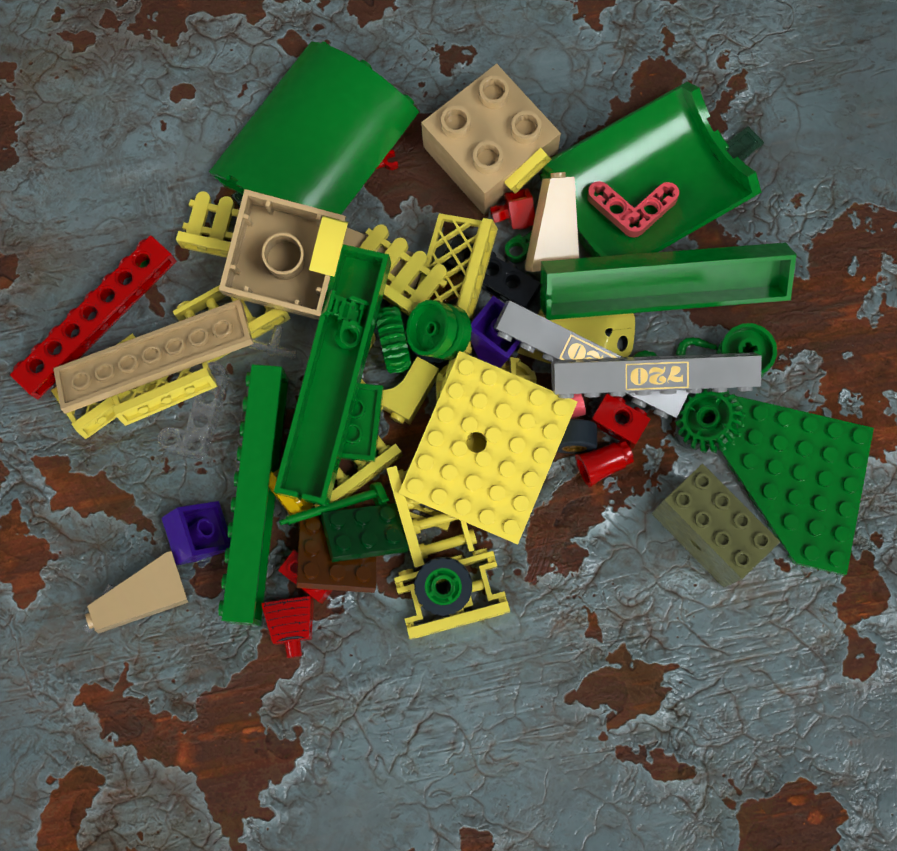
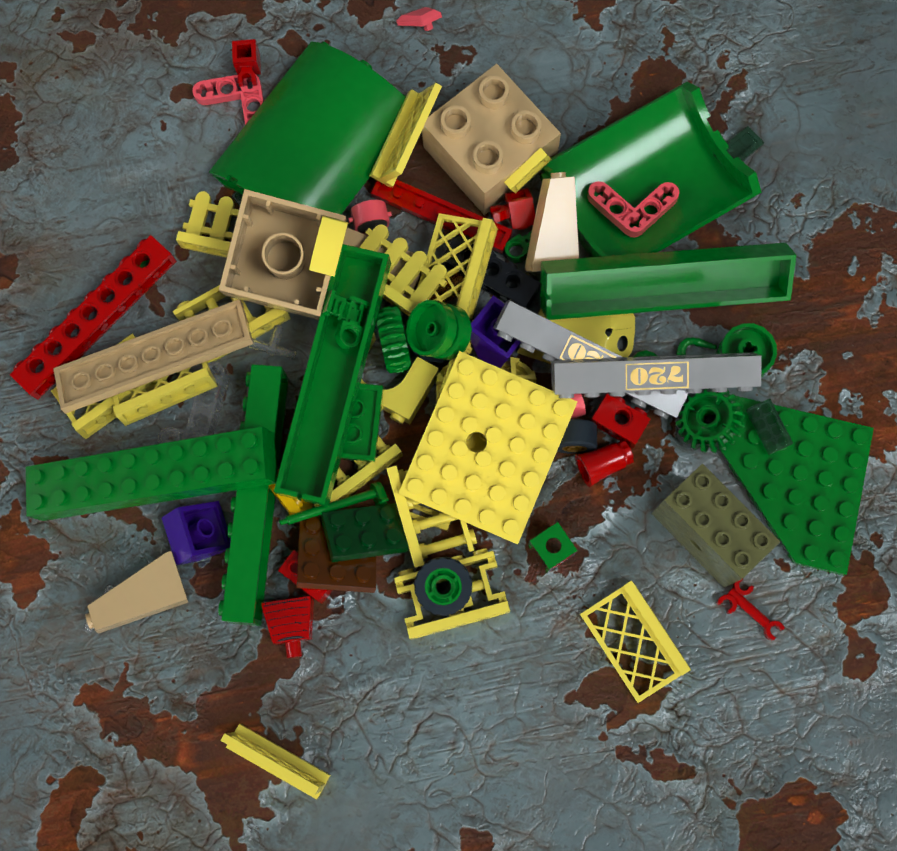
(151, 474): none -> green brick
(245, 95): none -> coral beam
(246, 60): none -> red brick
(276, 760): none -> light yellow fence
(369, 215): none -> coral piece
(404, 134): none -> light yellow fence
(420, 17): none -> coral piece
(429, 206): none -> red plate
(553, 560): none -> green piece
(654, 629): none -> light yellow fence
(736, 596): none -> red bar
(769, 426): none -> clear green tile

